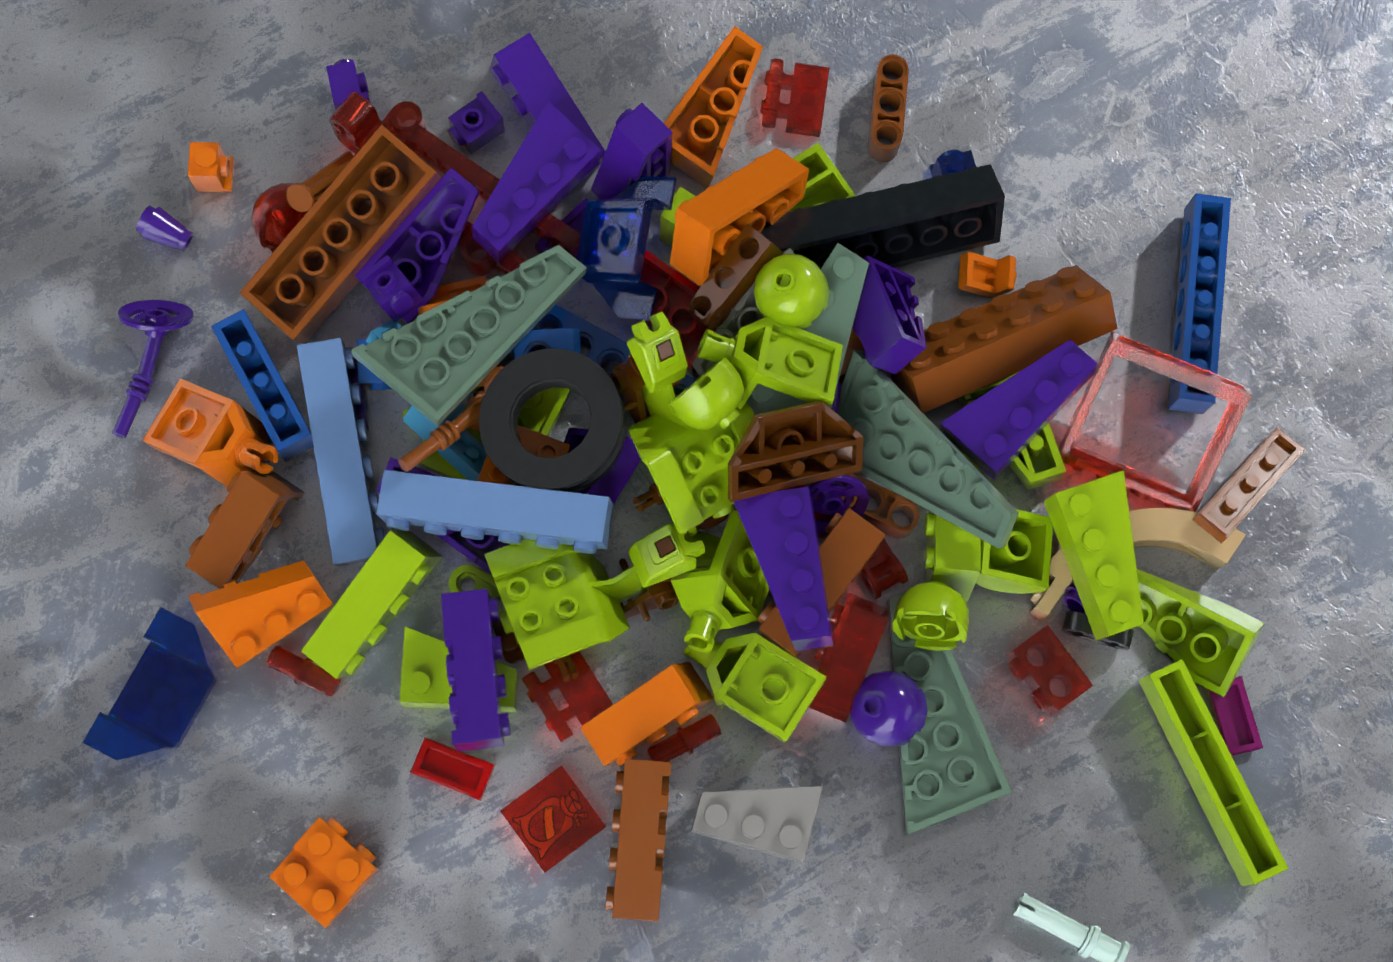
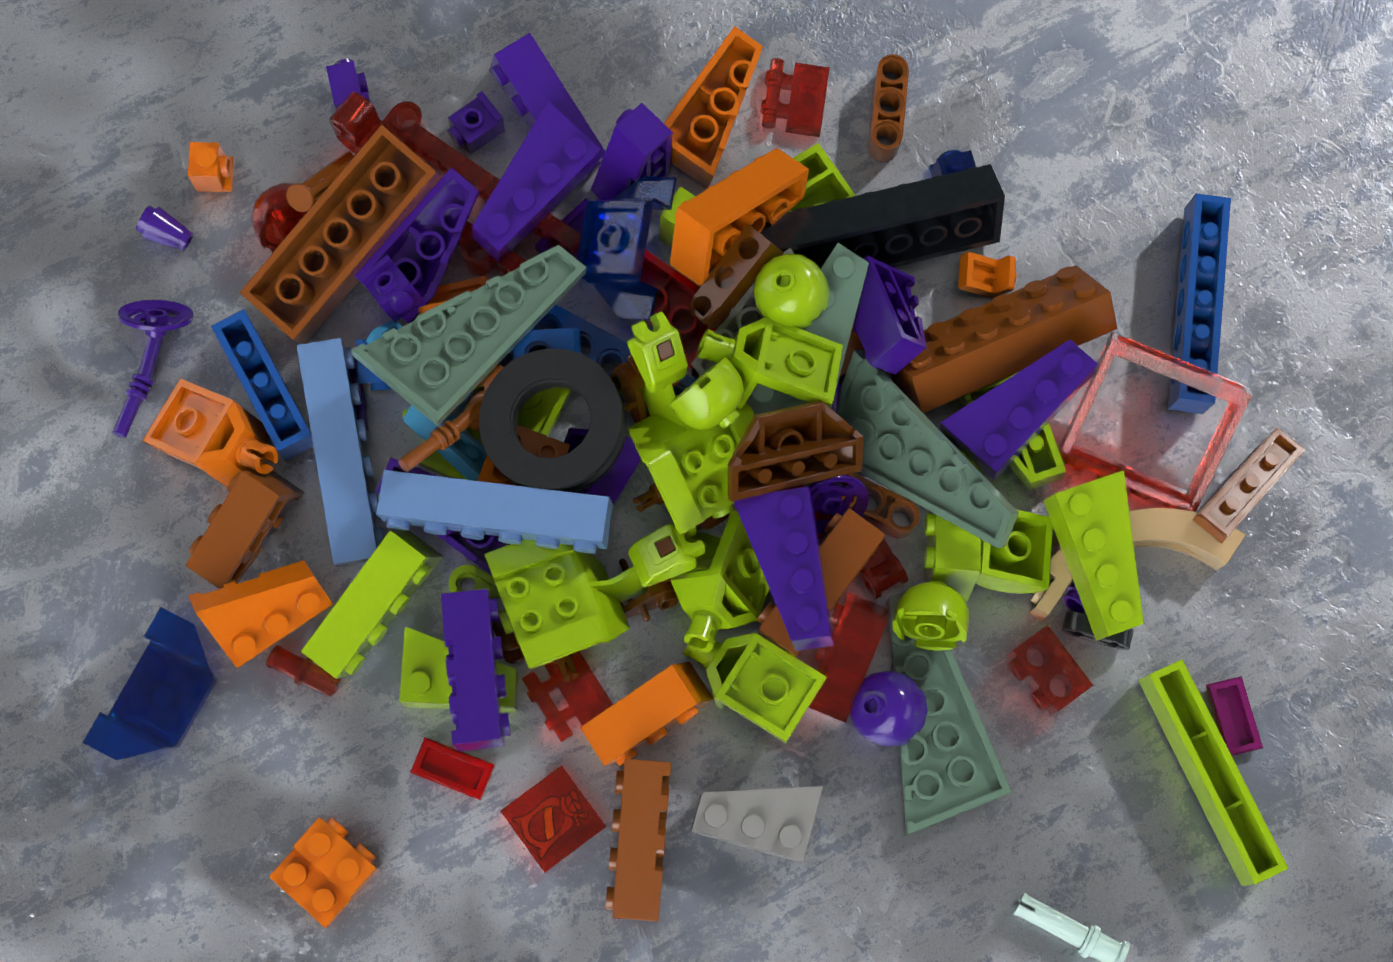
(685, 739): clear red axle -> none
(1198, 629): lime wedge -> none

